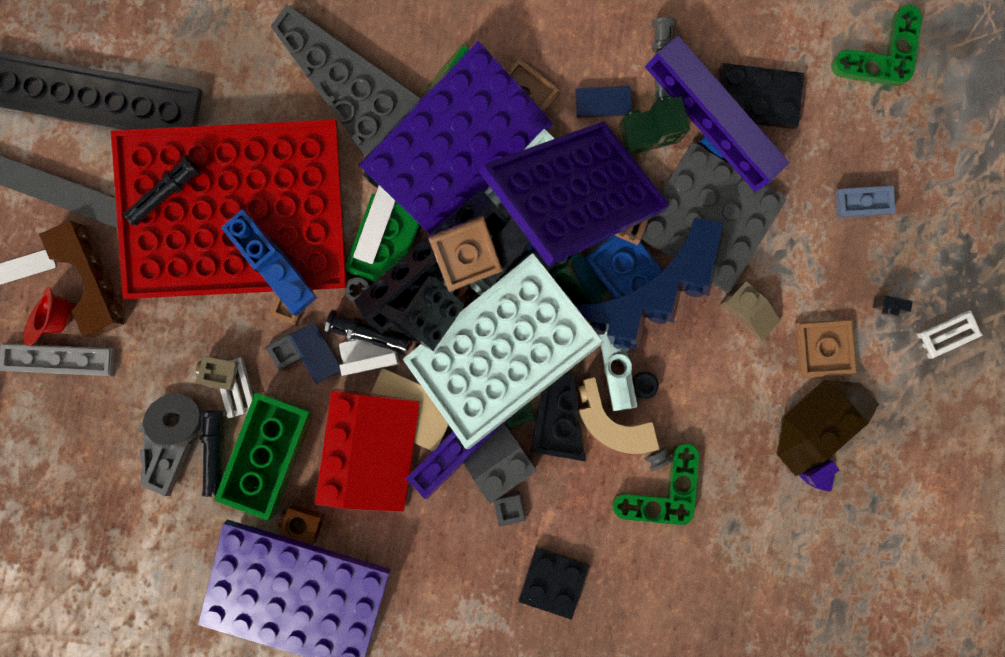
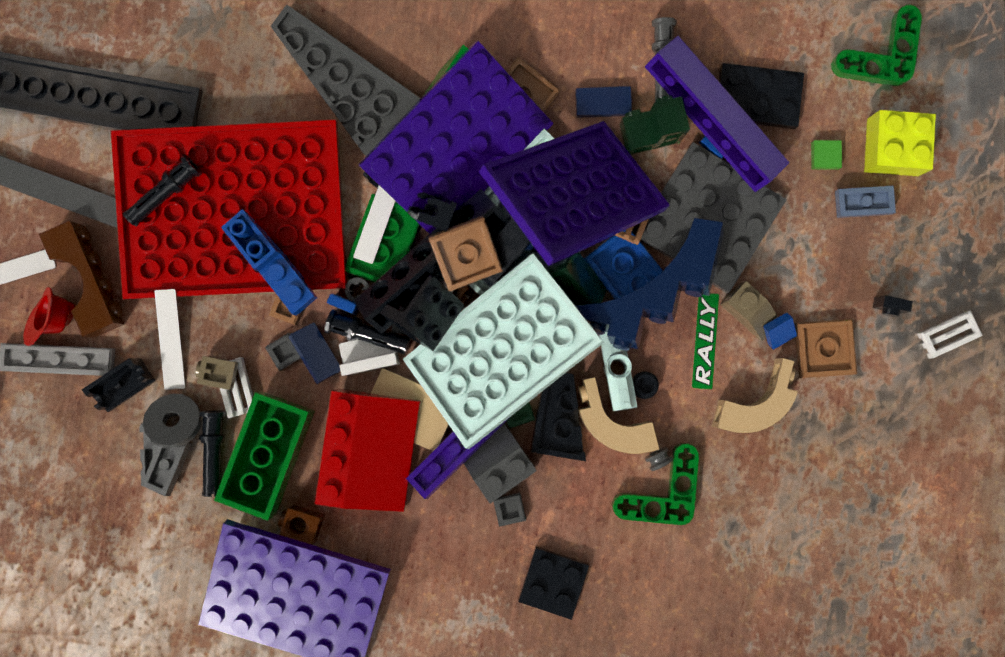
(119, 384): none -> black hinge
(169, 339): none -> white sticker
(343, 304): none -> blue tile
(436, 213): none -> black hinge
(705, 341): none -> sticker
(766, 410): none -> tan arch
(780, 330): none -> blue tile
(821, 475): dark purple tile -> none
(823, 423): dark brown wedge -> none
(826, 155): none -> bright green tile
(900, 143): none -> neon yellow brick

